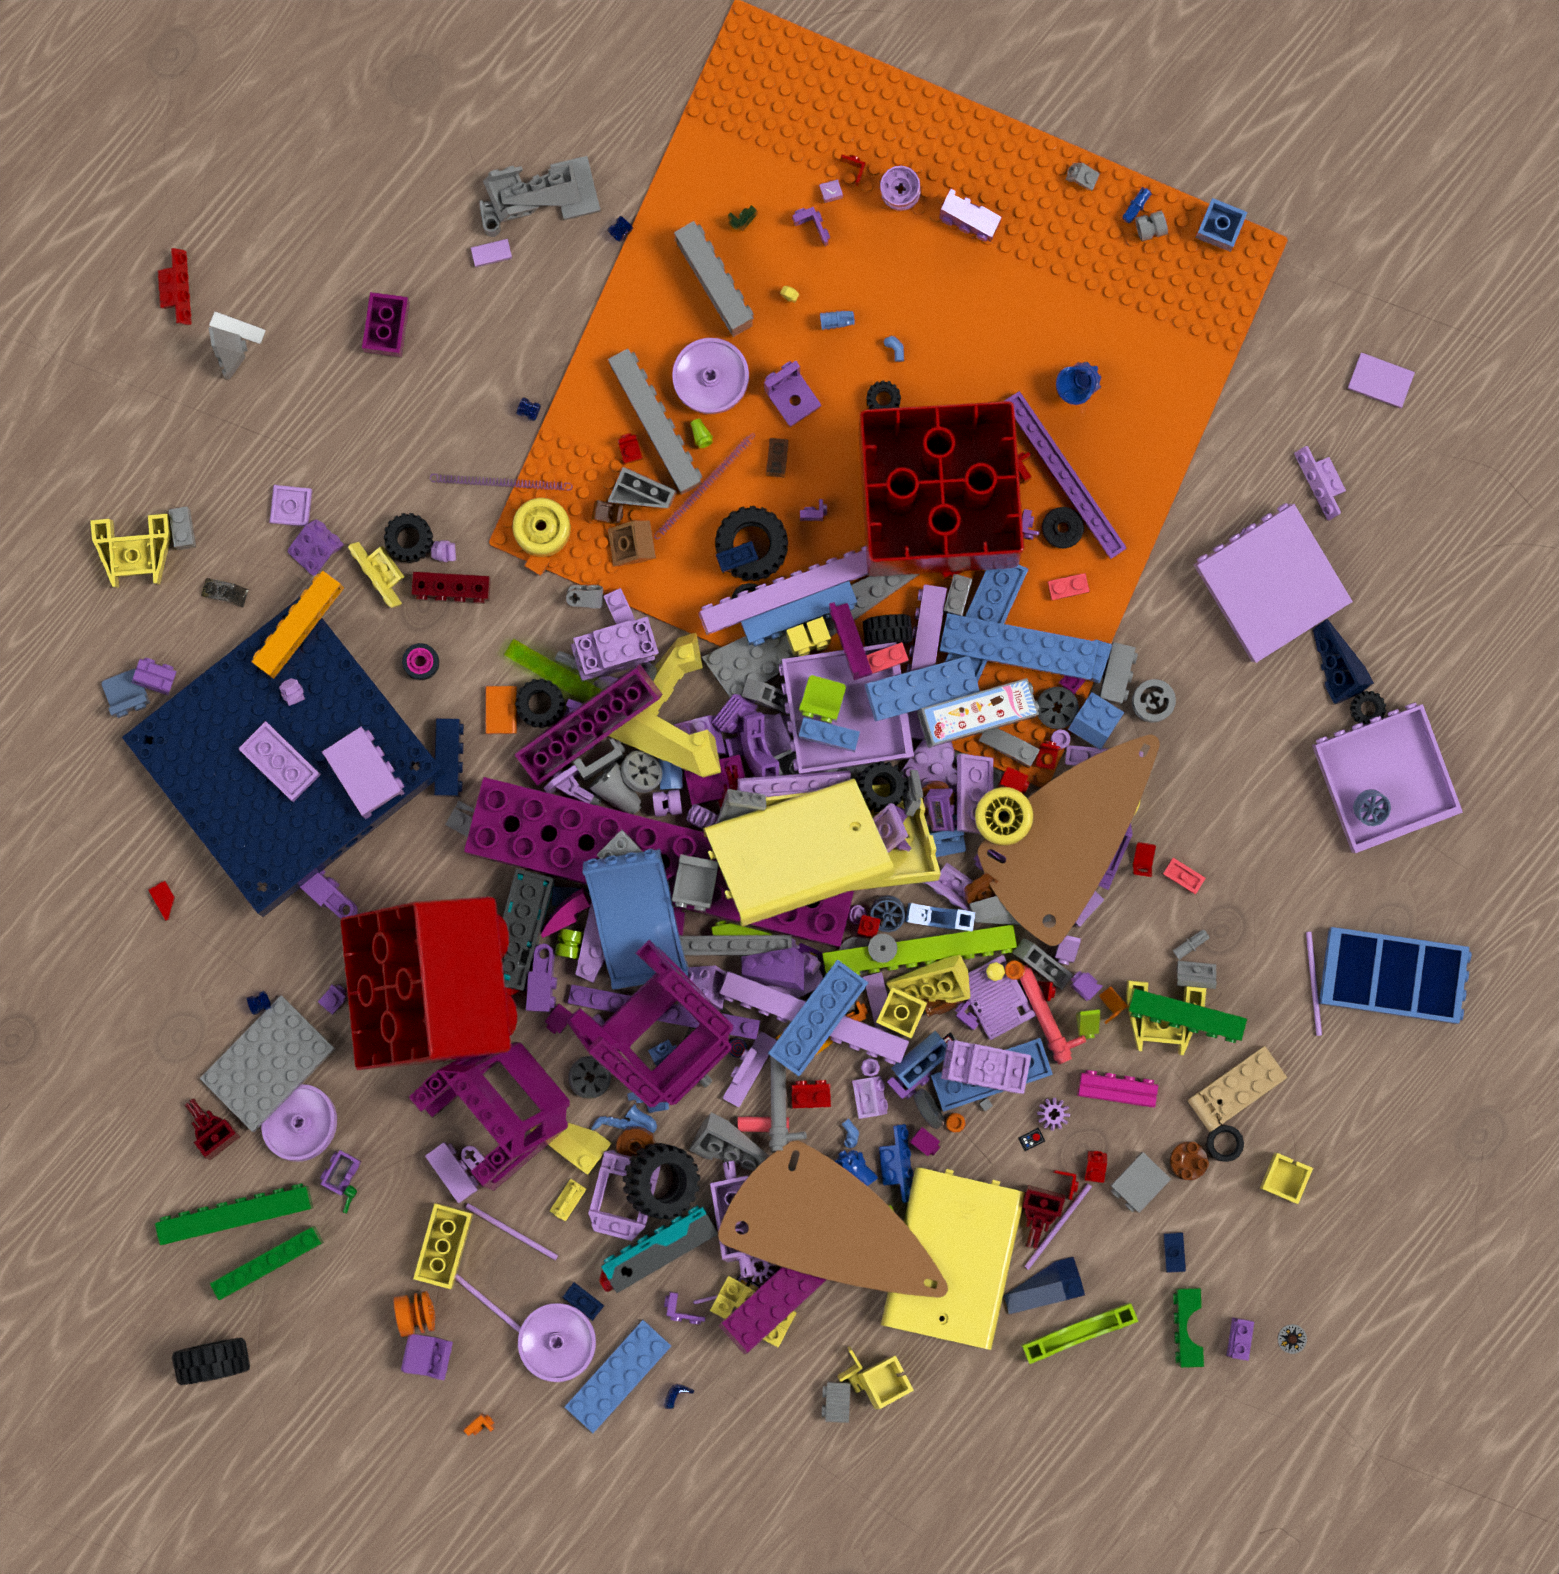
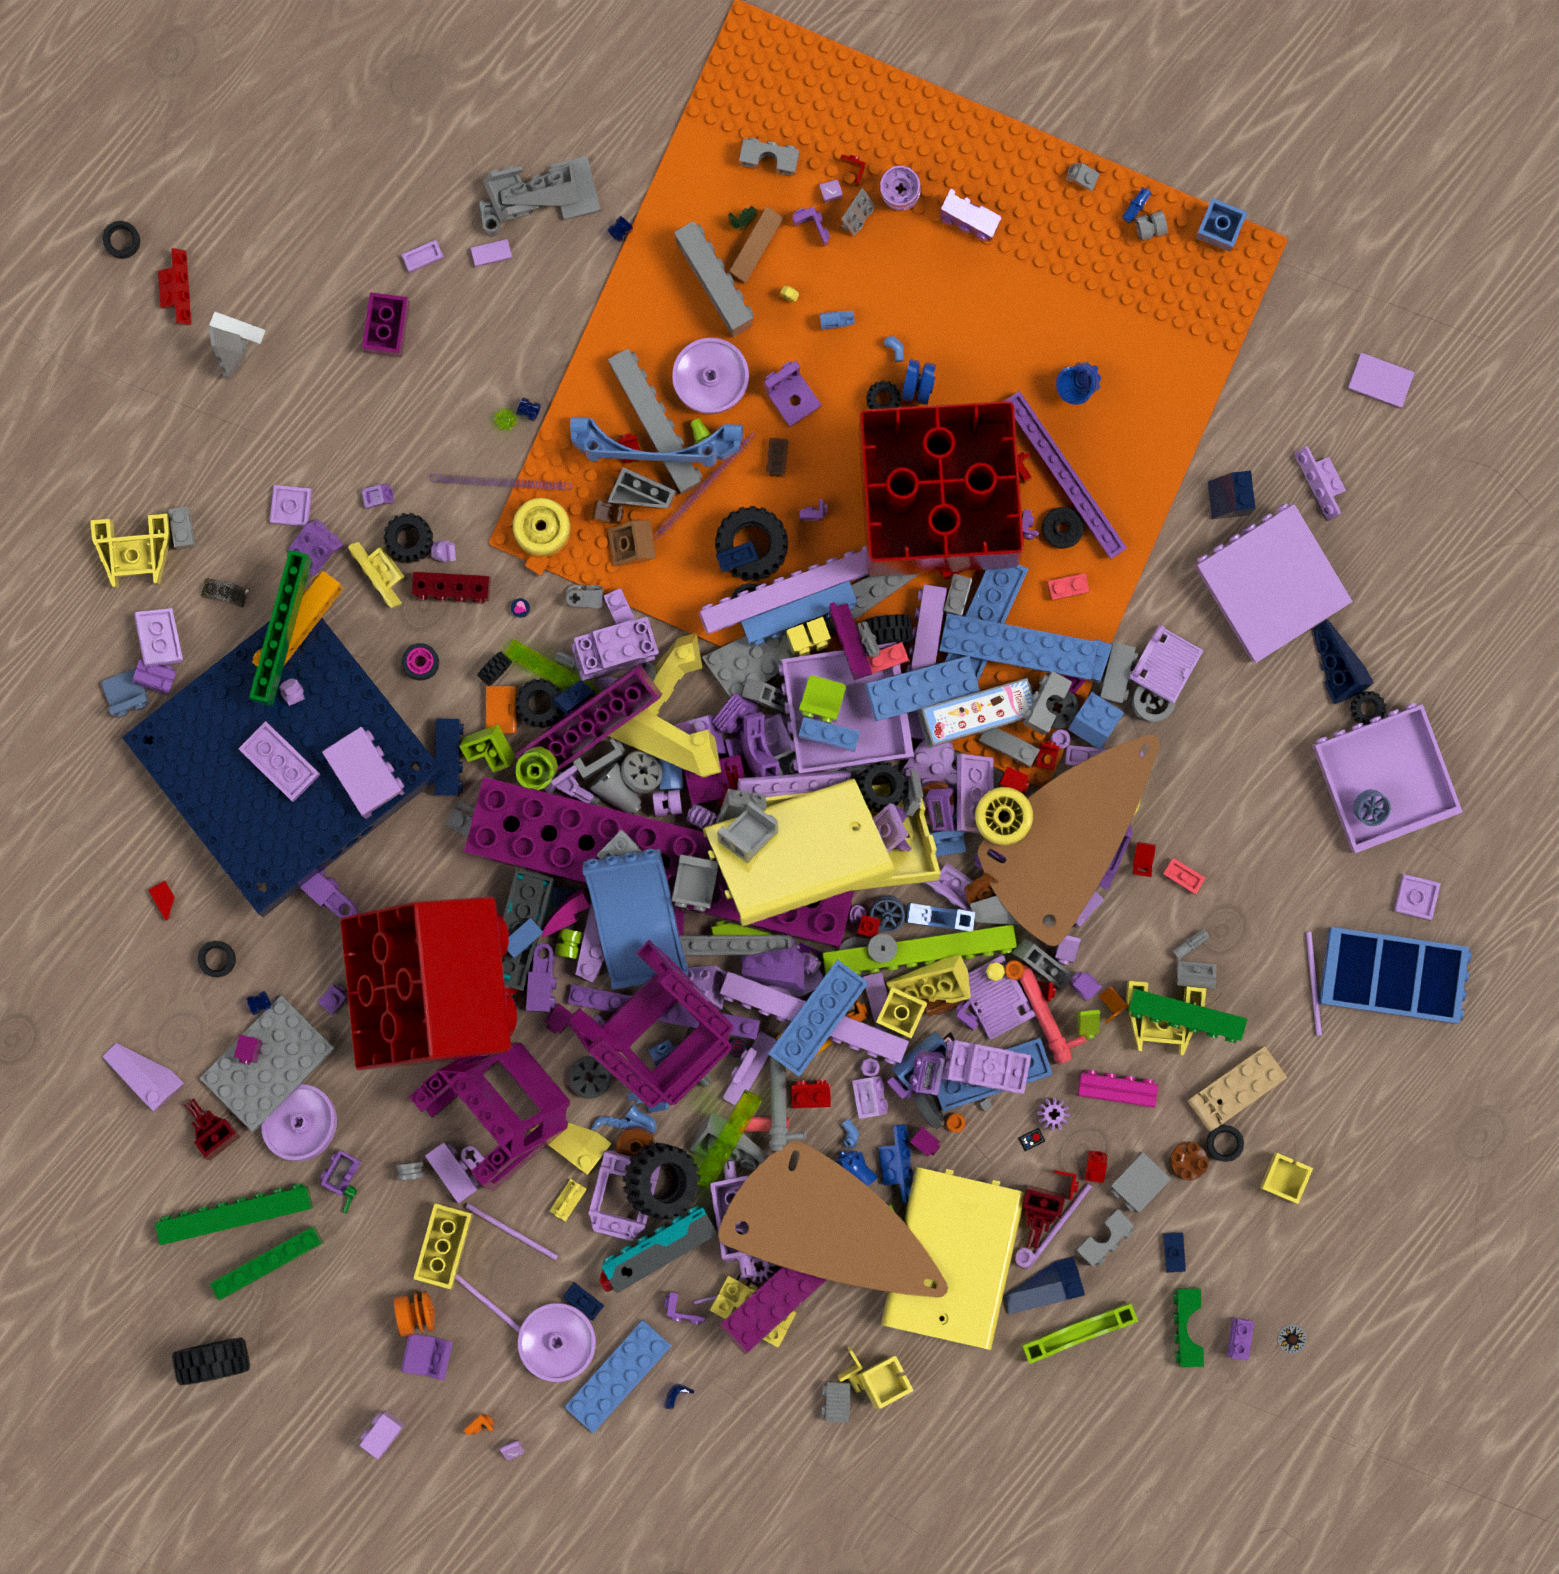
(111, 228): none -> black tyre
(147, 1078): none -> lavender wedge
(158, 637): none -> lavender tile
(202, 959): none -> black tyre
(247, 1049): none -> magenta brick
(280, 628): none -> green brick
(378, 495): none -> medium lavender bracket
(382, 1434): none -> lavender brick
(410, 1171): none -> light grey wheel
(422, 256): none -> lavender tile
(488, 744): none -> lime brick
(494, 668): none -> black tyre
(505, 419): none -> clear neon green plant
(512, 1450): none -> lavender slope
(520, 608): none -> dark blue tile
(523, 937): none -> medium blue tile
(539, 758): none -> lime brick
(573, 697): none -> dark blue plate
(596, 445): none -> medium blue panel
(728, 1138): none -> clear neon green plate
(748, 832): none -> light grey panel
(753, 151): none -> light grey arch
(756, 245): none -> medium nougat slope
(857, 212): none -> light grey hinge
(868, 639): none -> light grey axle
(919, 382): none -> blue wheel
(927, 1072): none -> medium lavender window
(1025, 1258): none -> lavender tile
(1038, 716): none -> light grey arch
(1118, 1228): none -> light grey arch
(1166, 664): none -> lavender window
(1232, 495): none -> dark blue slope
(1417, 897): none -> lavender tile

